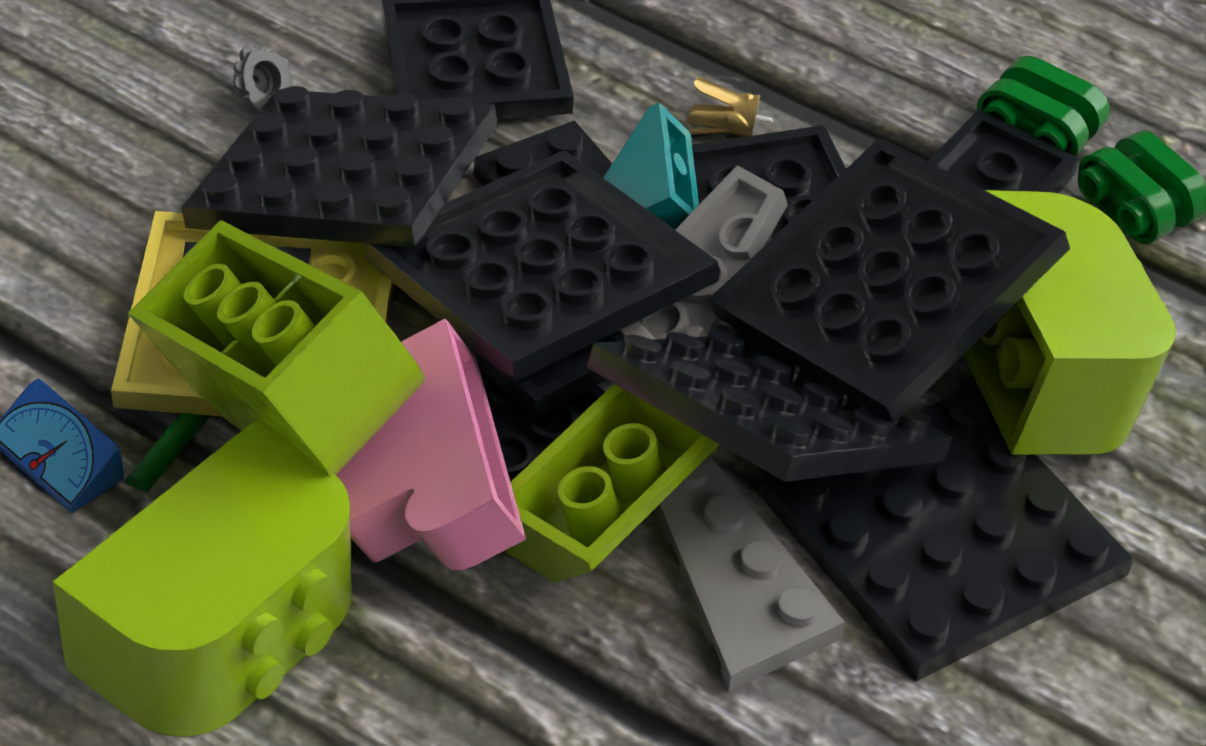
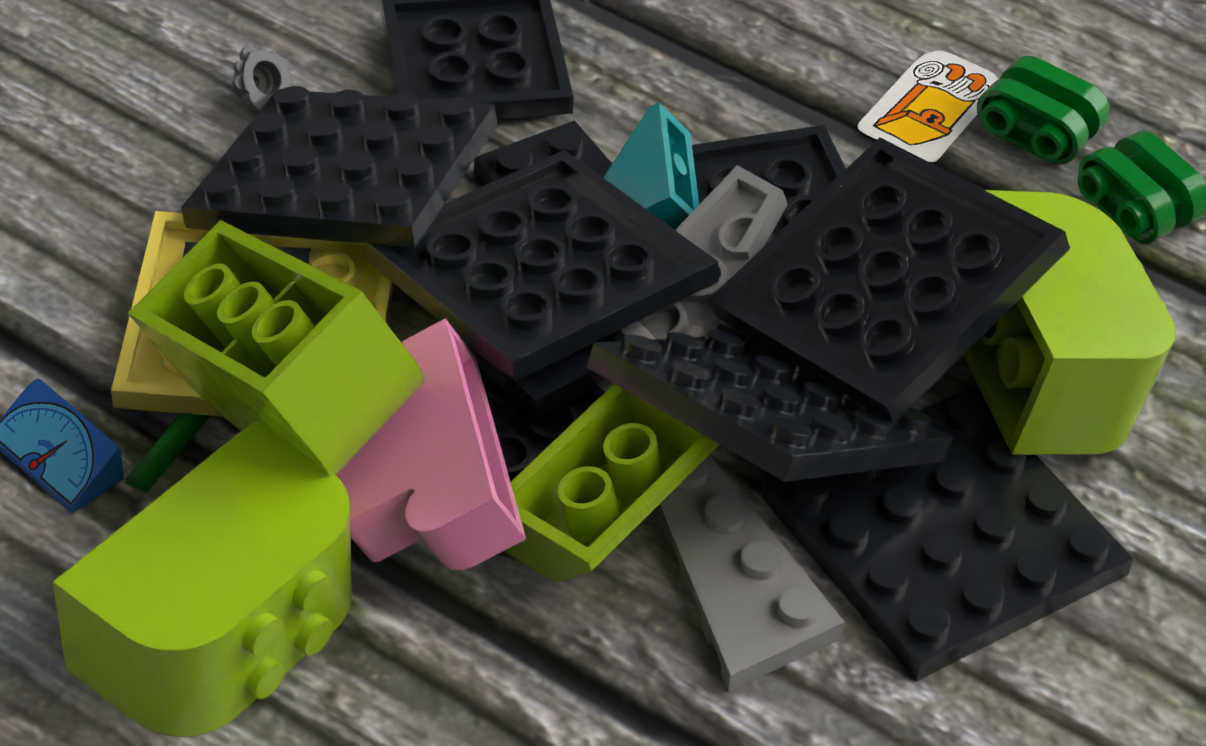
(735, 119): pearl gold piece -> none
(929, 104): none -> sticker
(1004, 157): black plate -> none

